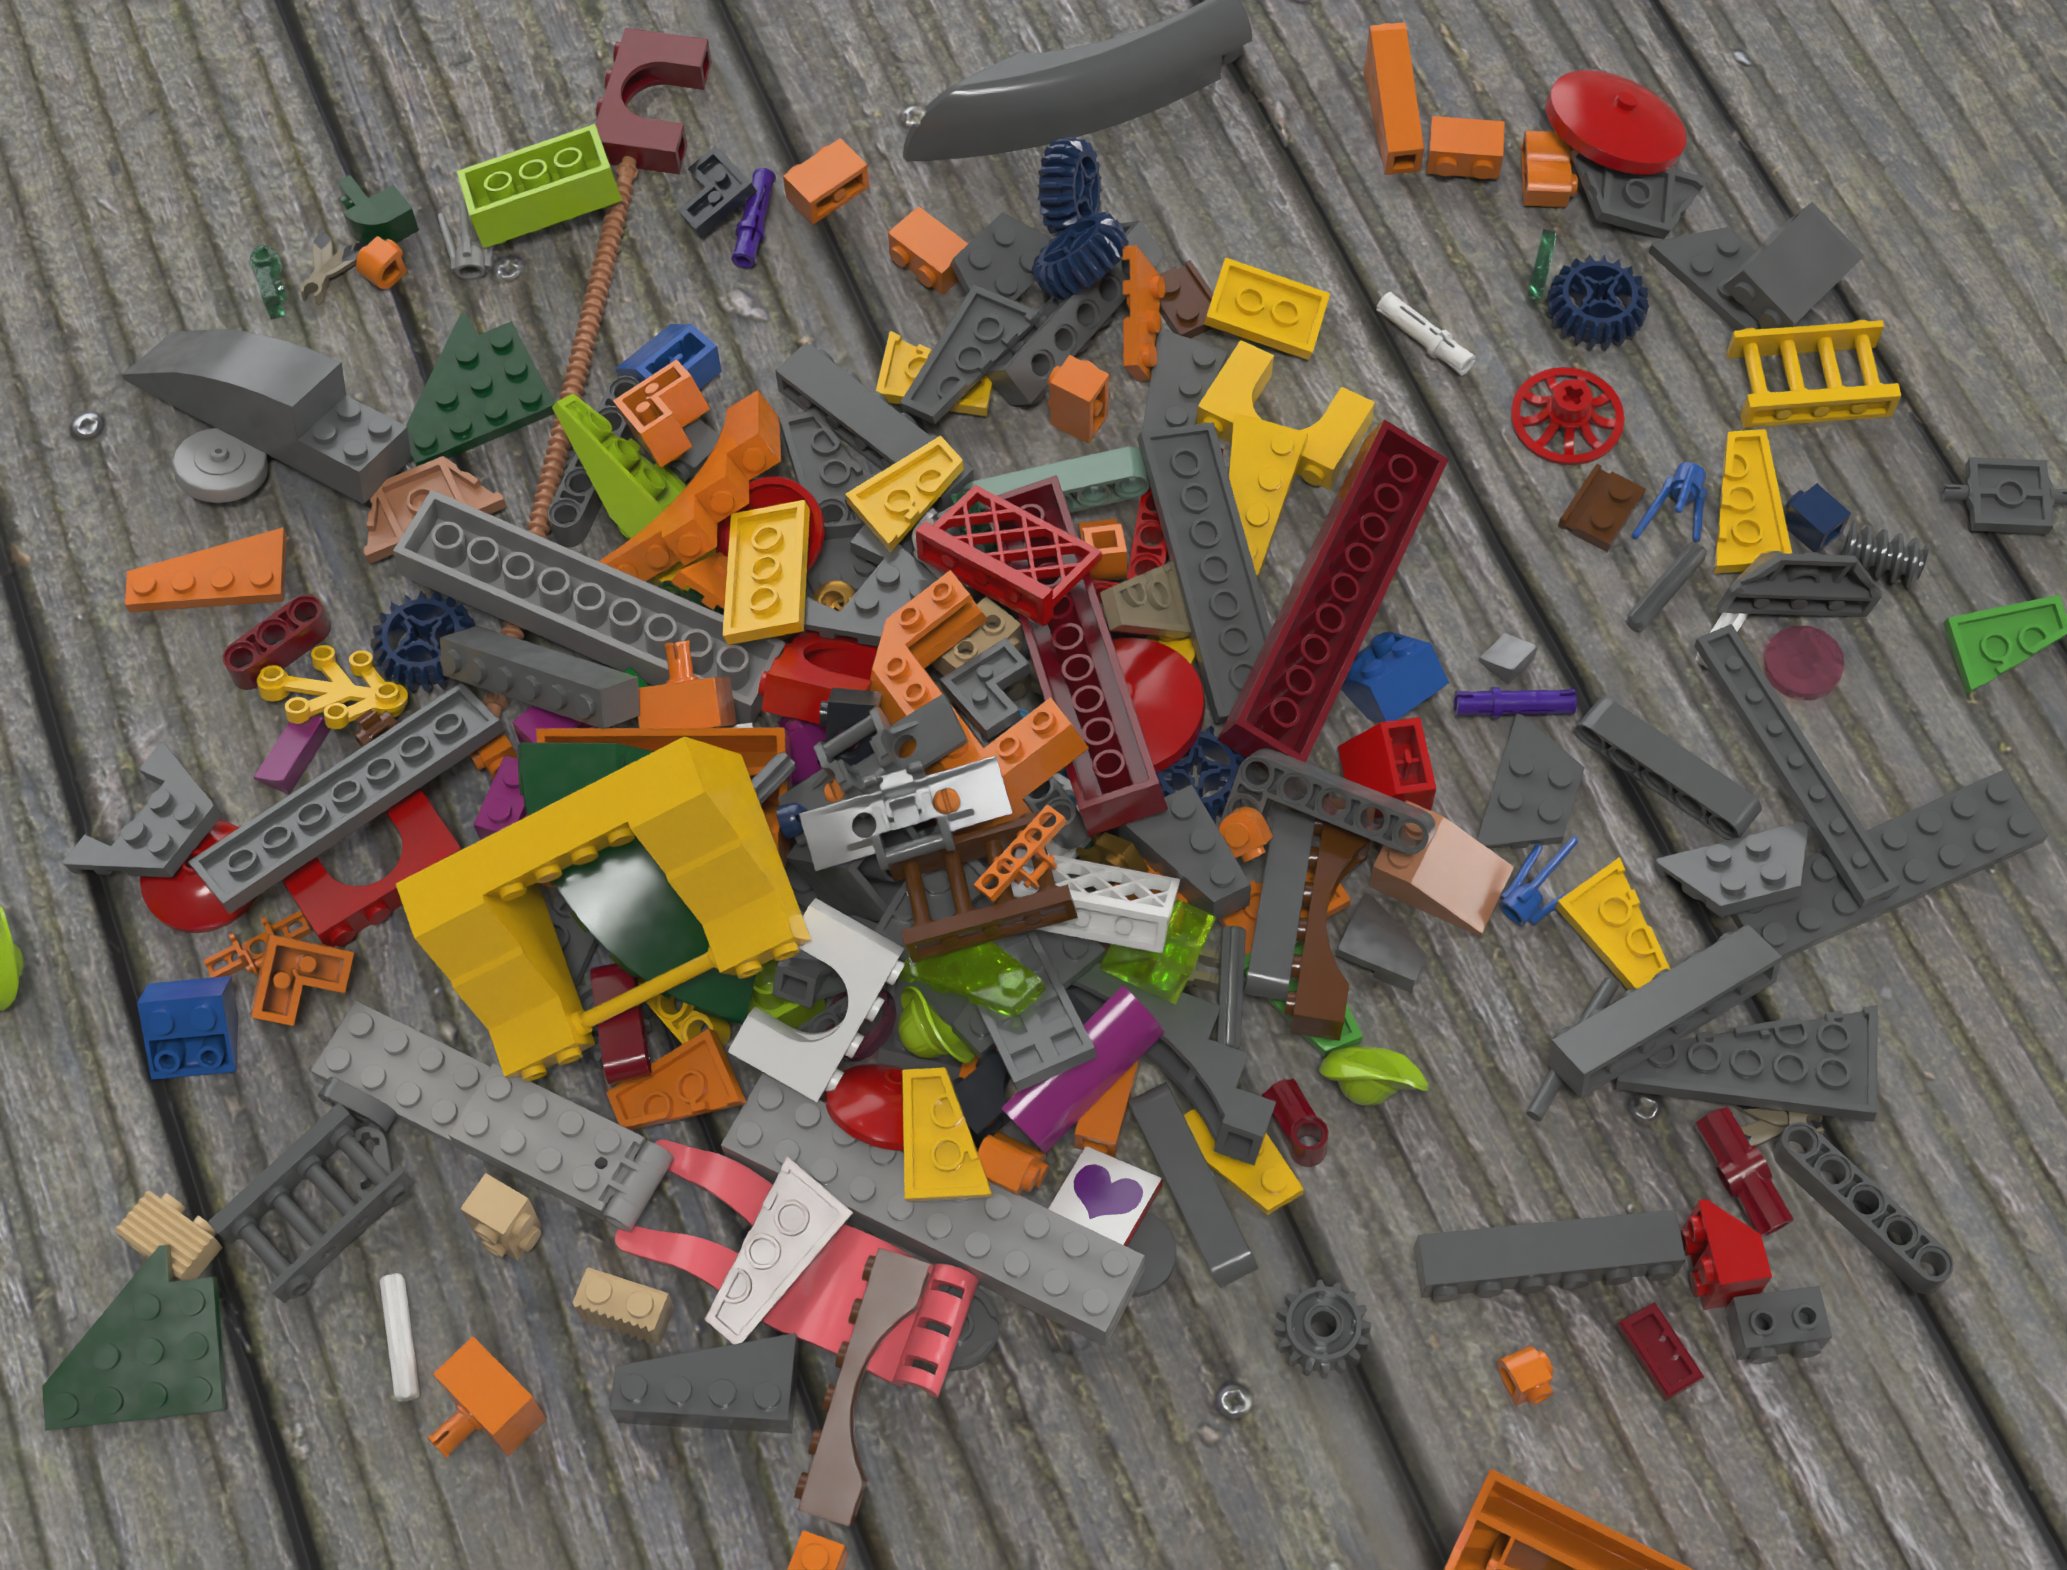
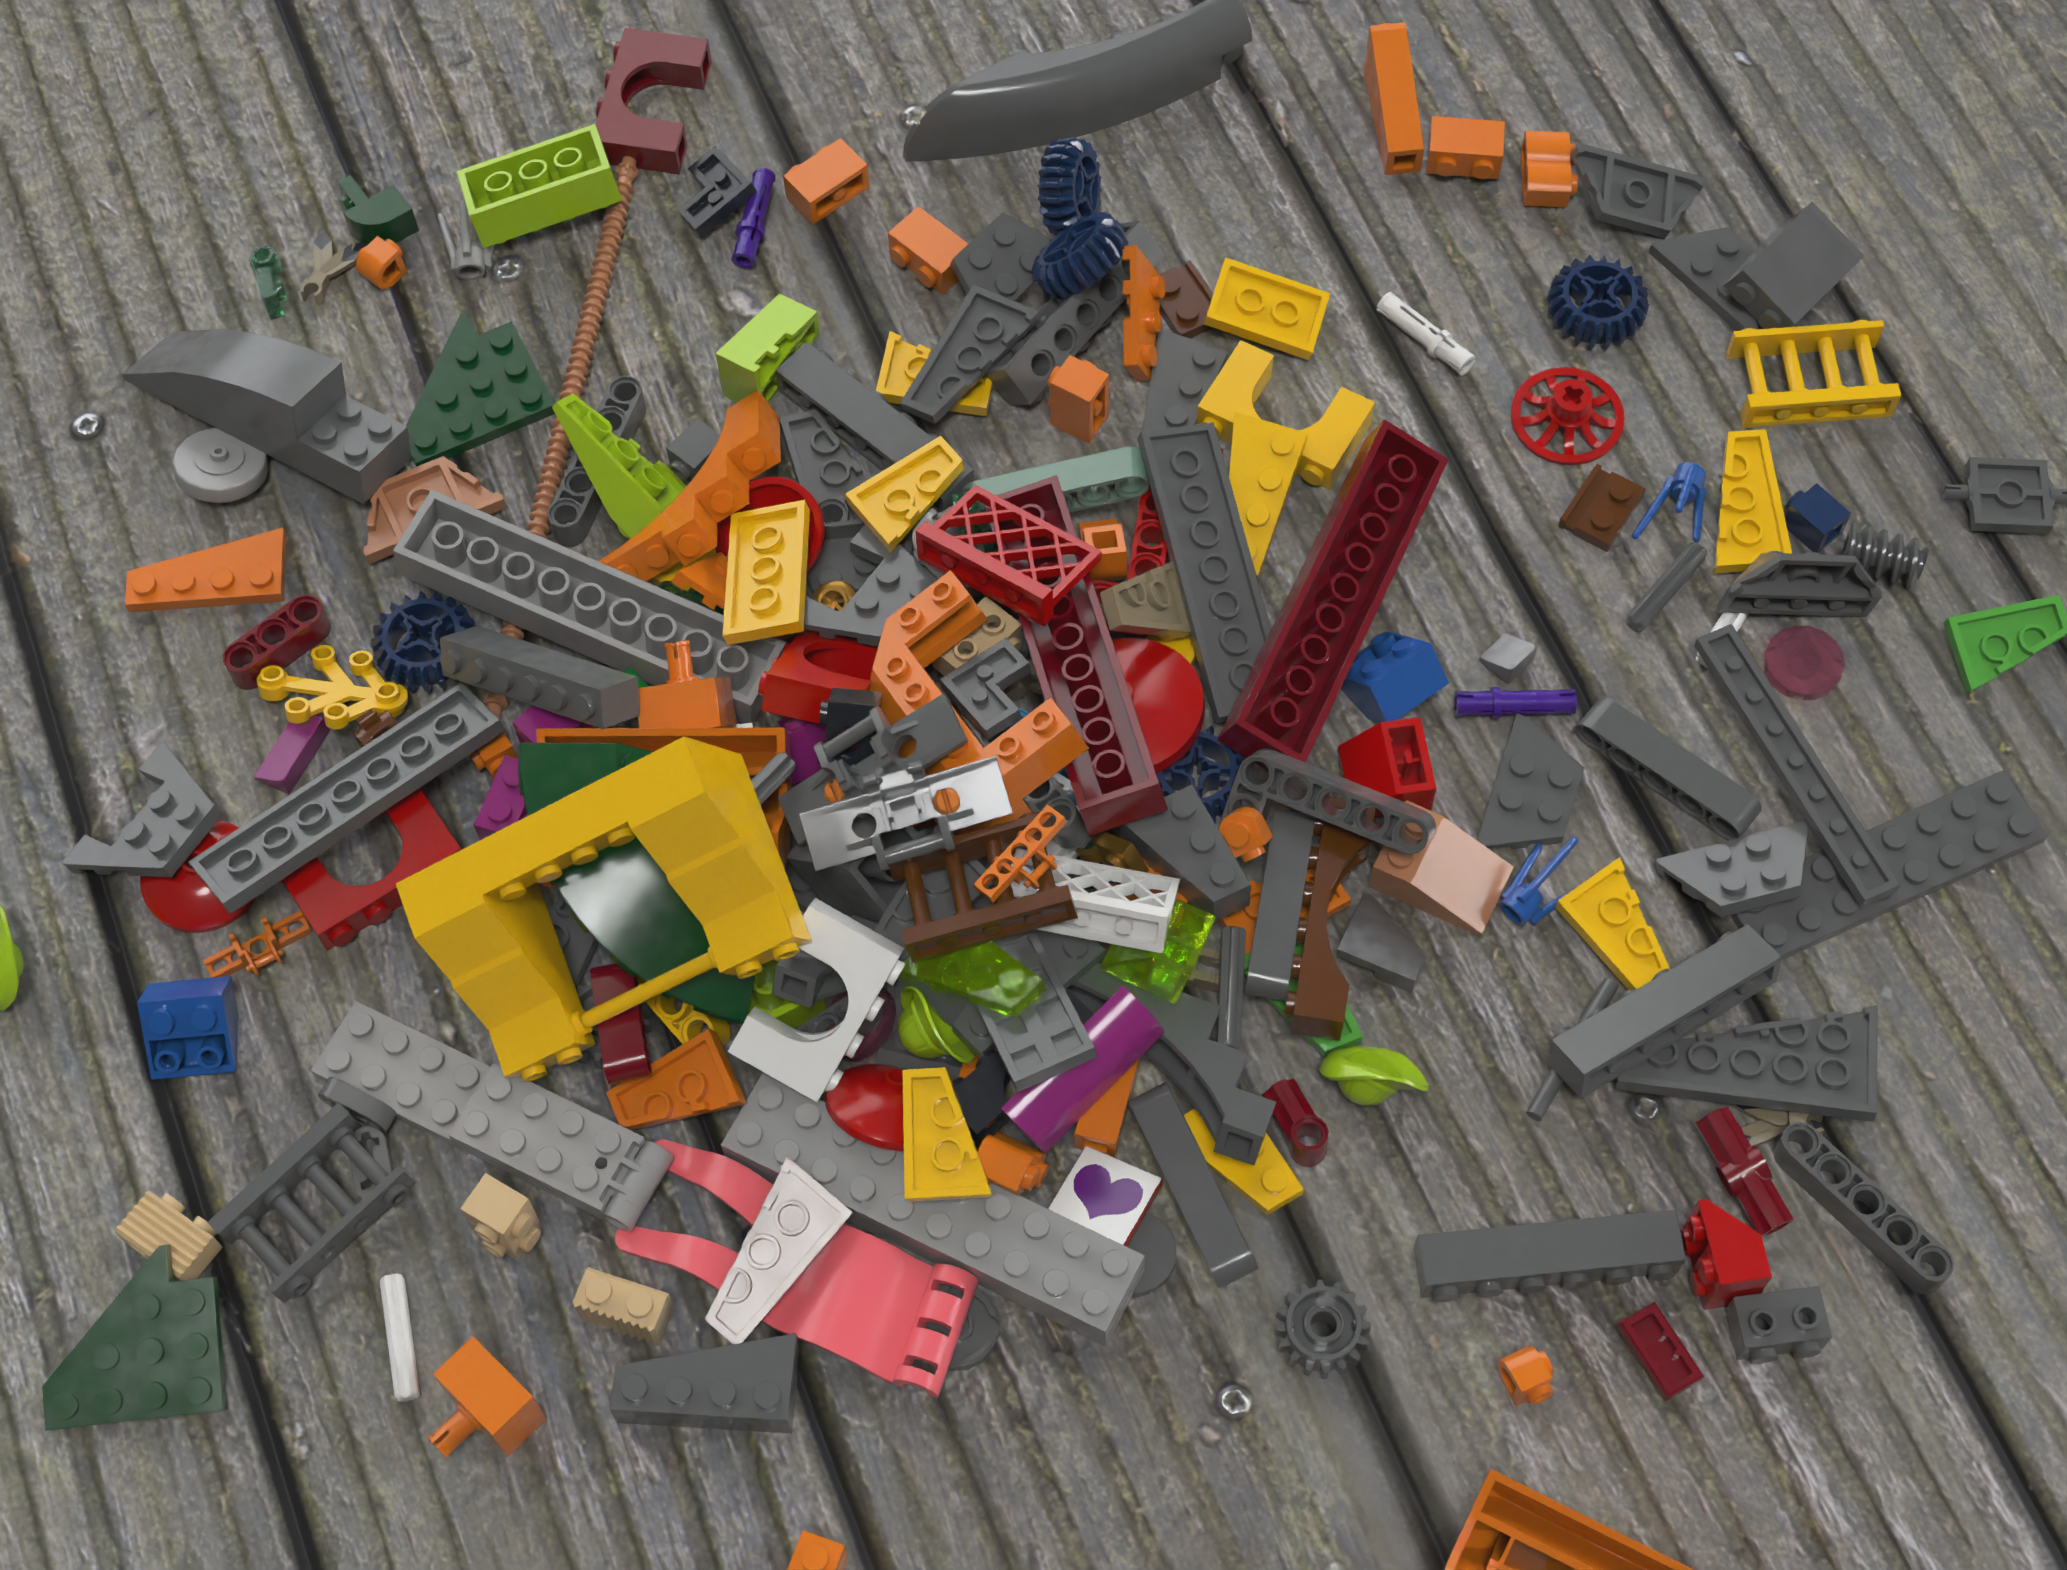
(290, 965): orange brick -> none
(660, 409): orange brick -> none
(675, 342): blue slope -> none
(763, 345): none -> lime wedge
(790, 820): dark blue hinge -> none
(836, 1475): arch -> none
(1542, 265): clear green tile -> none
(1615, 122): red dish -> none

